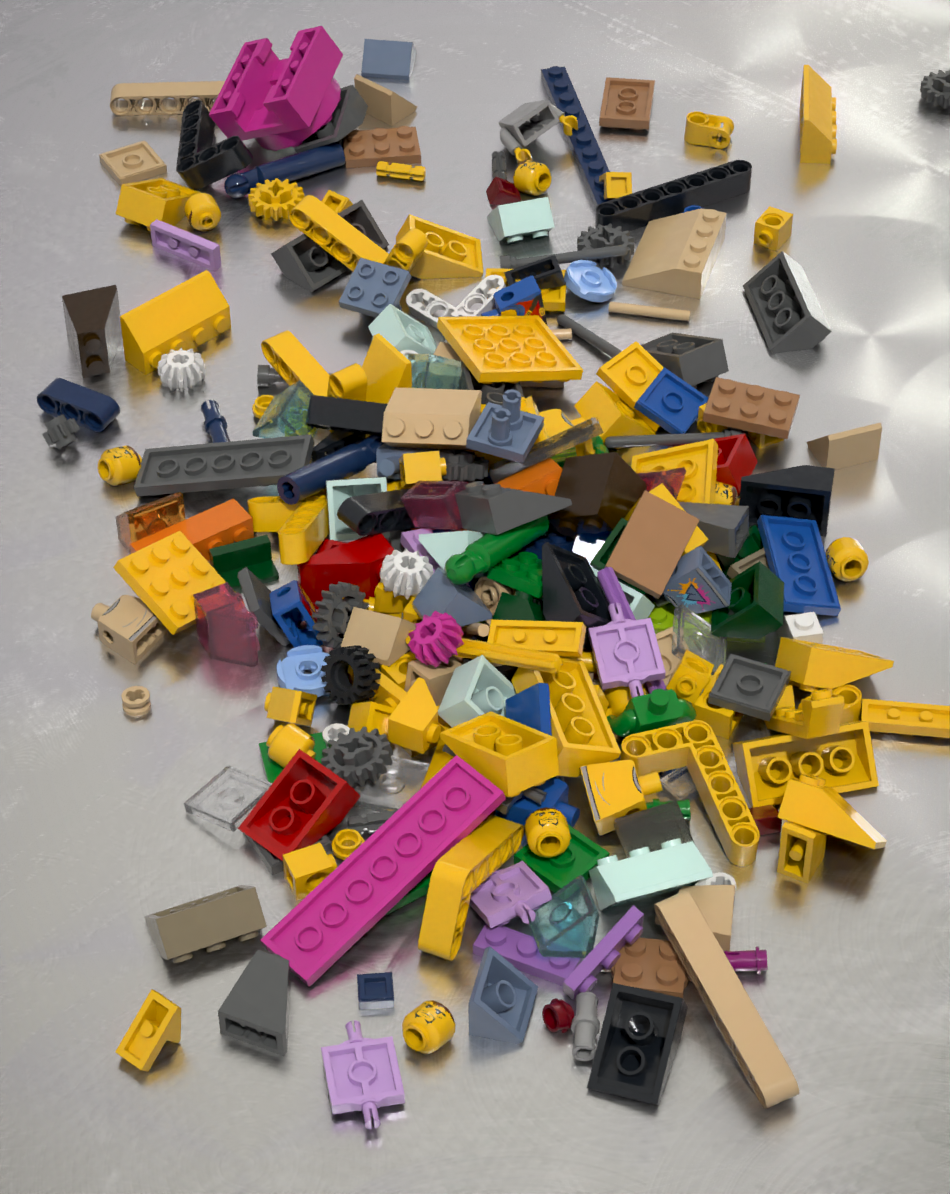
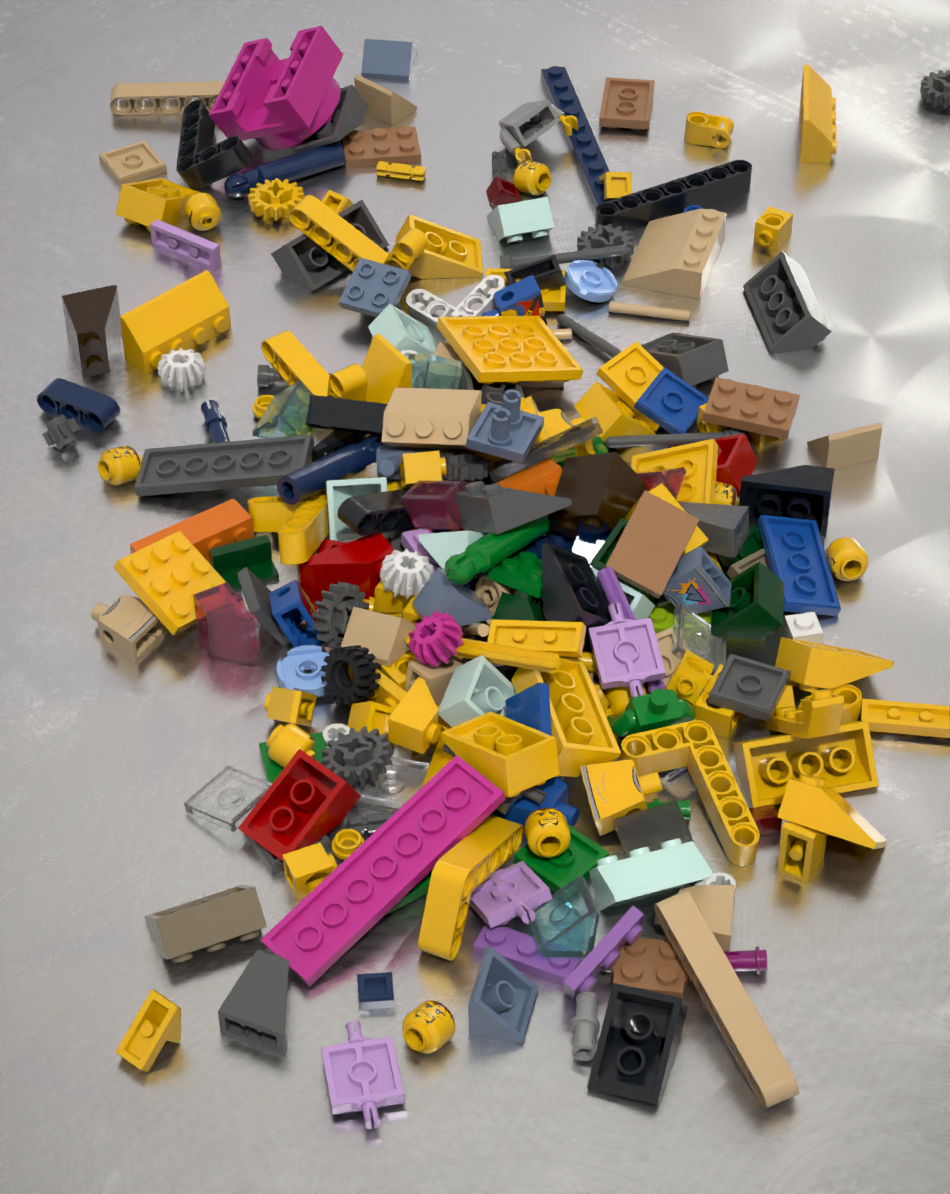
(136, 700): tan bush -> none
(149, 519): clear orange slope -> none
(558, 1016): dark red plate -> none

